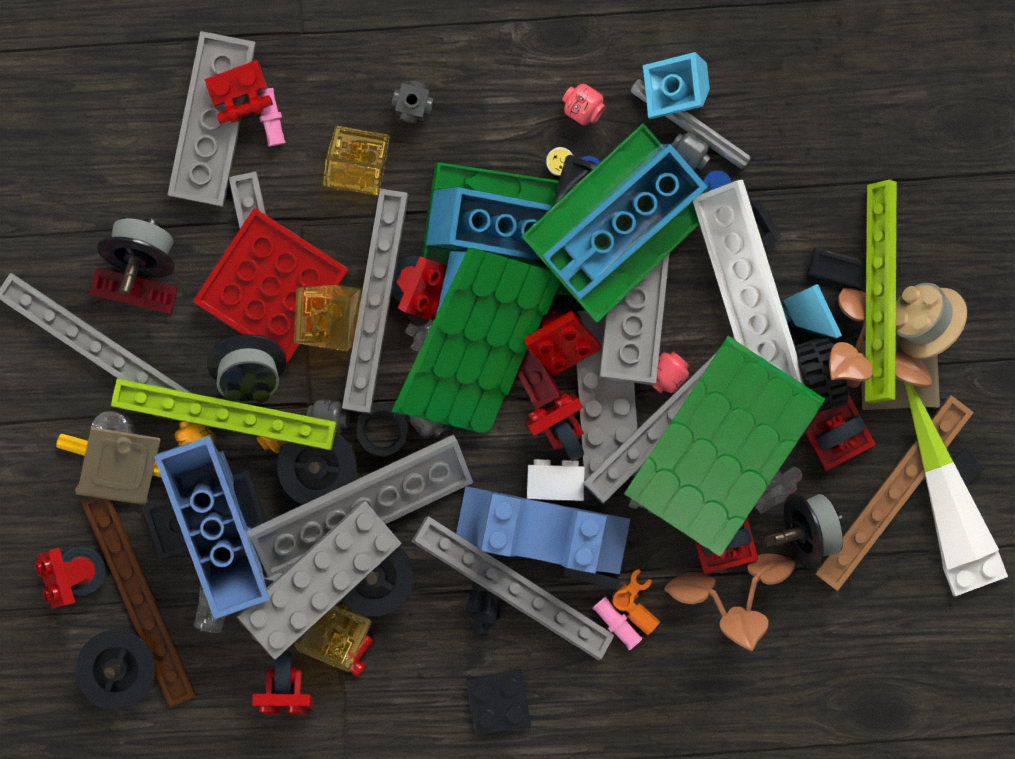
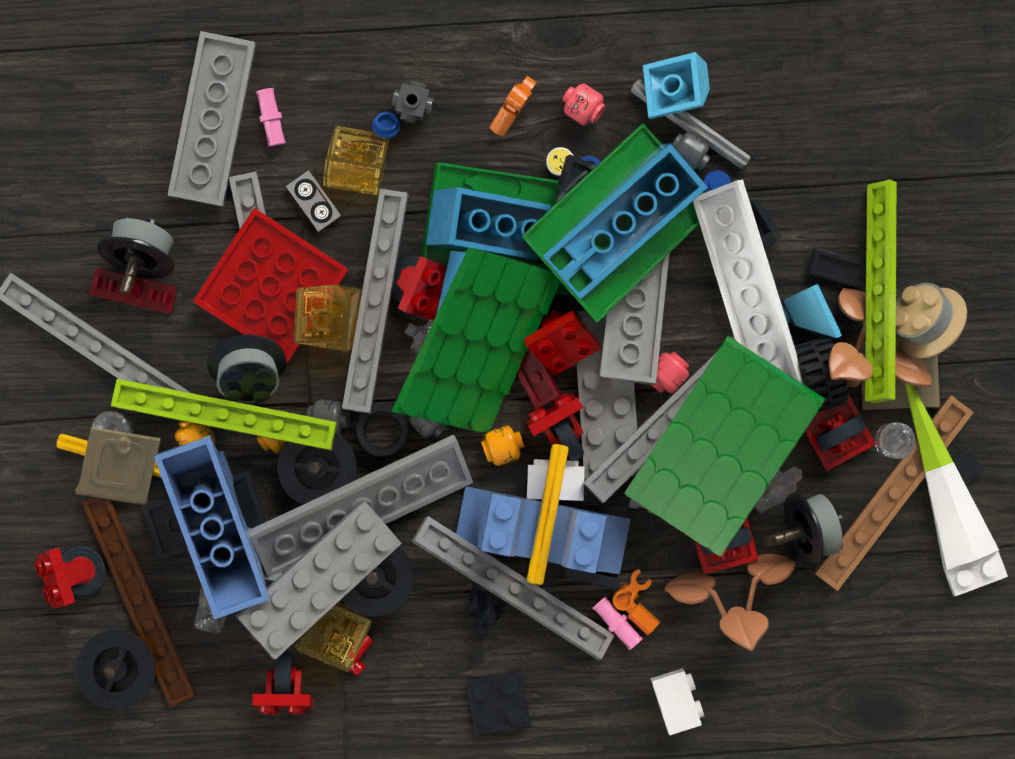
(235, 84): red plate -> none
(313, 201): none -> tile
(386, 125): none -> blue plate
(502, 445): none -> light orange head
(511, 108): none -> orange bar
(547, 514): none -> yellow axle
(677, 702): none -> white brick
(894, 440): none -> clear wheel

